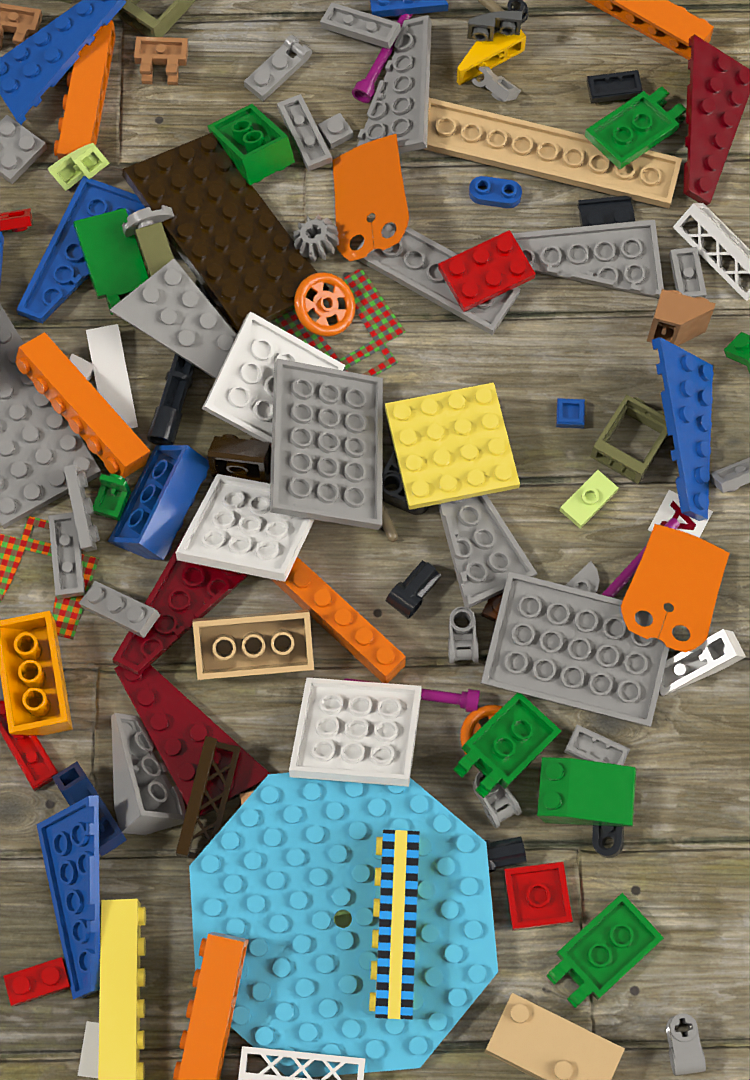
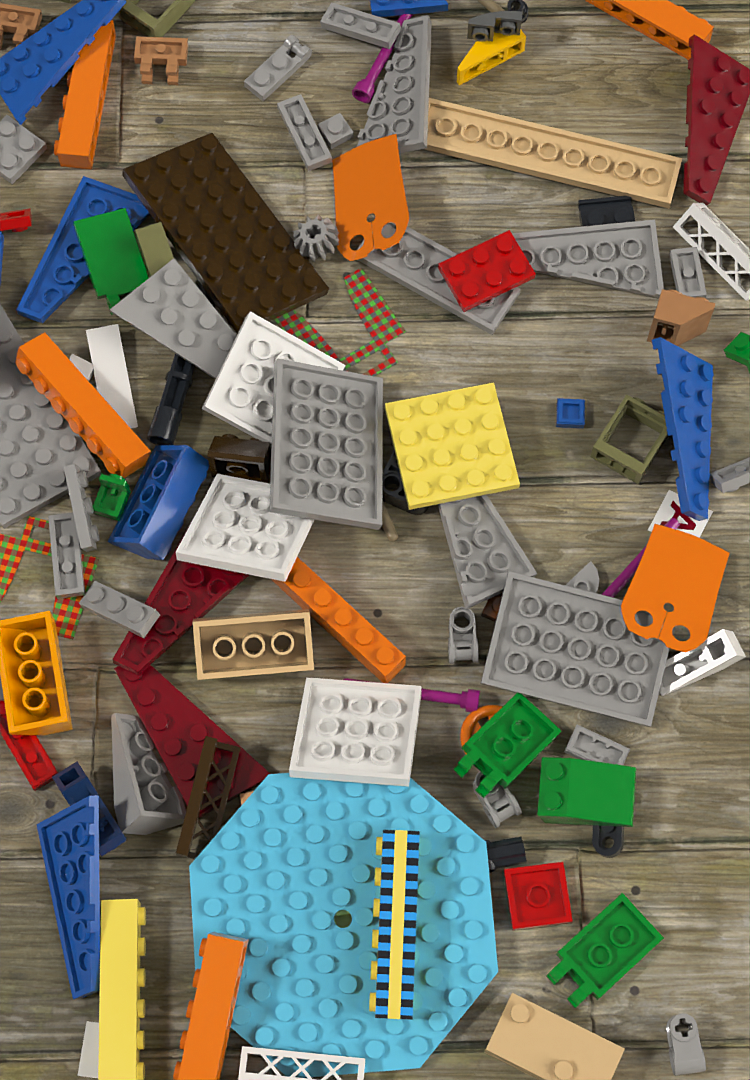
(37, 981): red plate -> none
(82, 162): yellowish green slope -> none
(145, 218): light grey plate -> none
(253, 143): green slope -> none
(304, 305): orange plate -> none
(409, 595): black piece -> none
(495, 192): blue plate -> none
(498, 85): light grey plate -> none
(589, 499): yellowish green plate -> none
(614, 86): black plate -> none
(635, 127): green tile -> none

